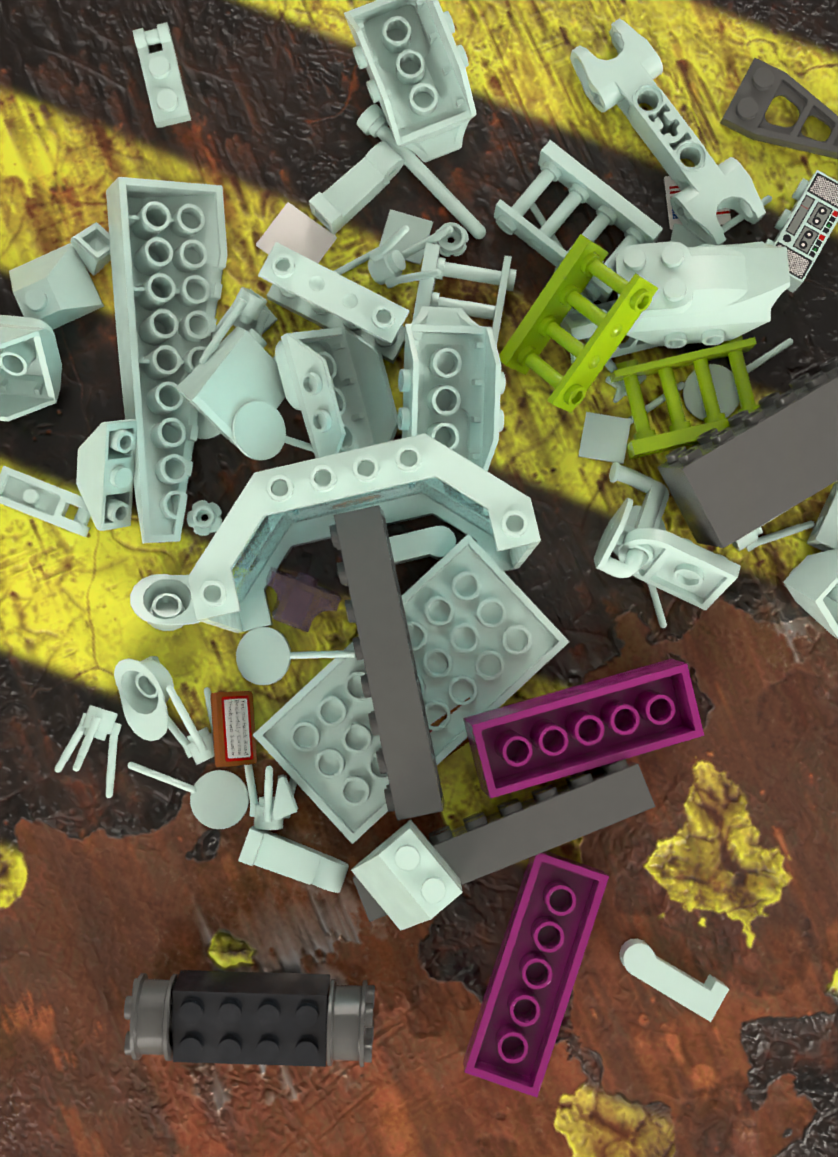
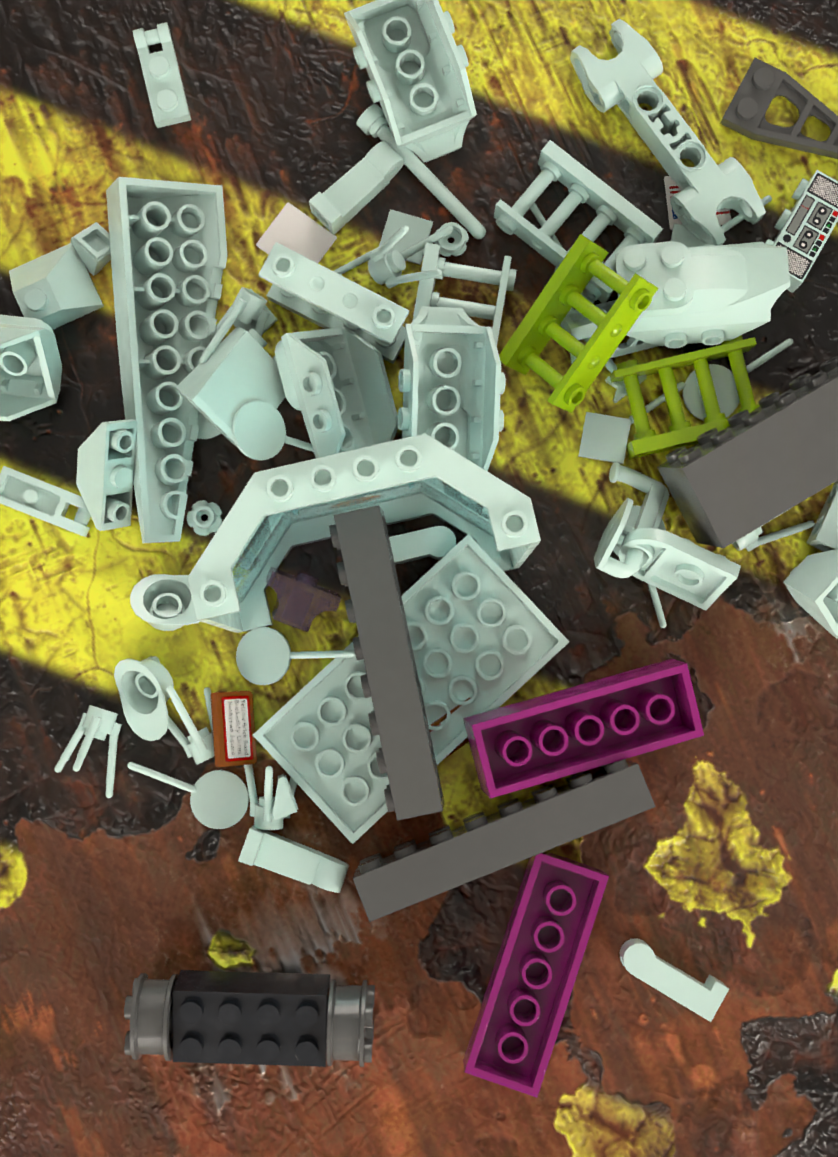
(408, 877): light aqua slope -> none

